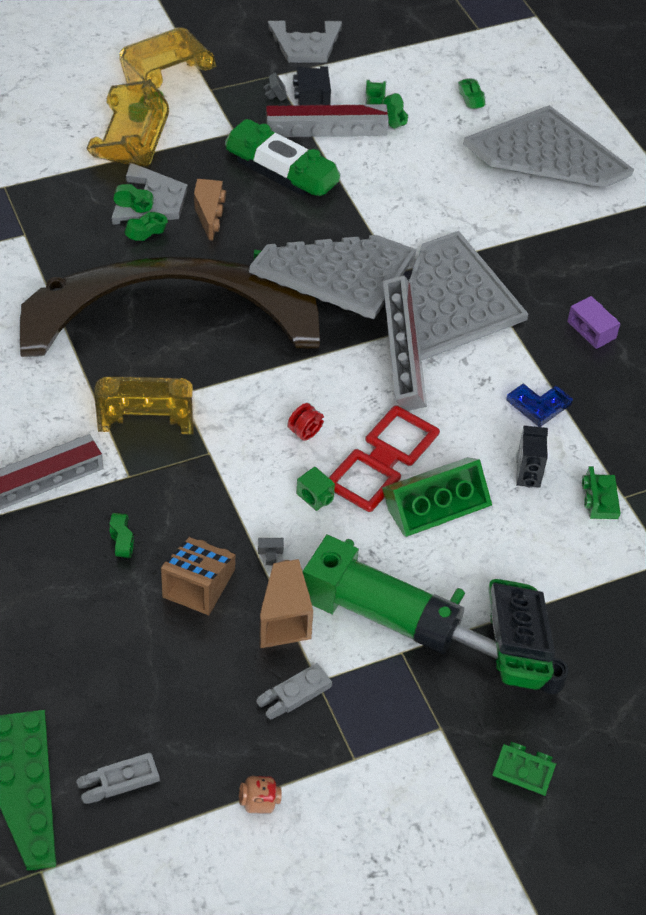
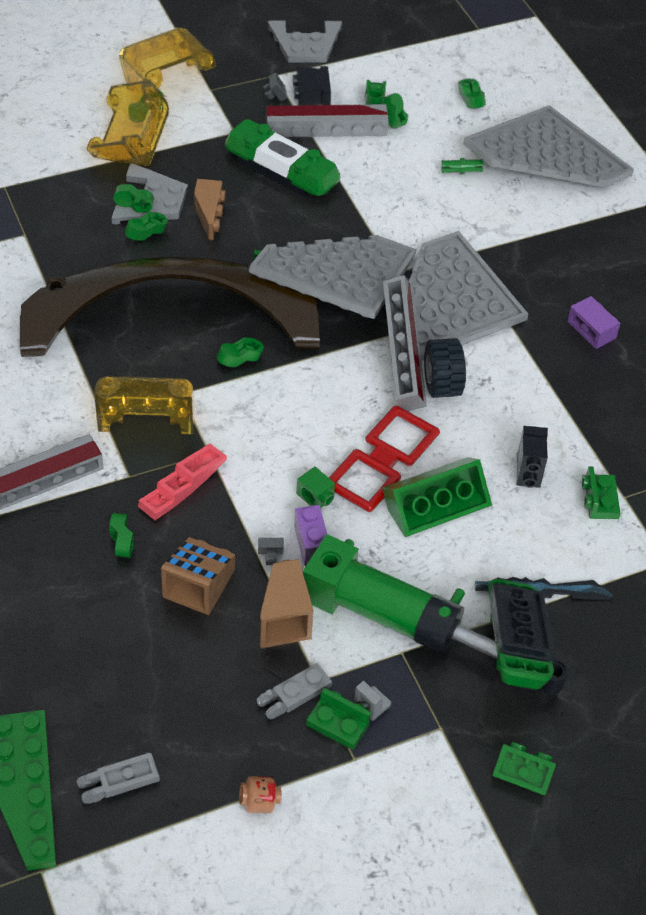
(182, 482): none -> coral slope
(243, 350): none -> green piece
(305, 421): red wheel -> none
(309, 530): none -> medium lavender brick
(339, 718): none -> green bracket
(371, 699): none -> light grey bracket
(444, 367): none -> black wheel
(462, 166): none -> green pin
(539, 408): clear blue plate -> none
(578, 590): none -> black sword

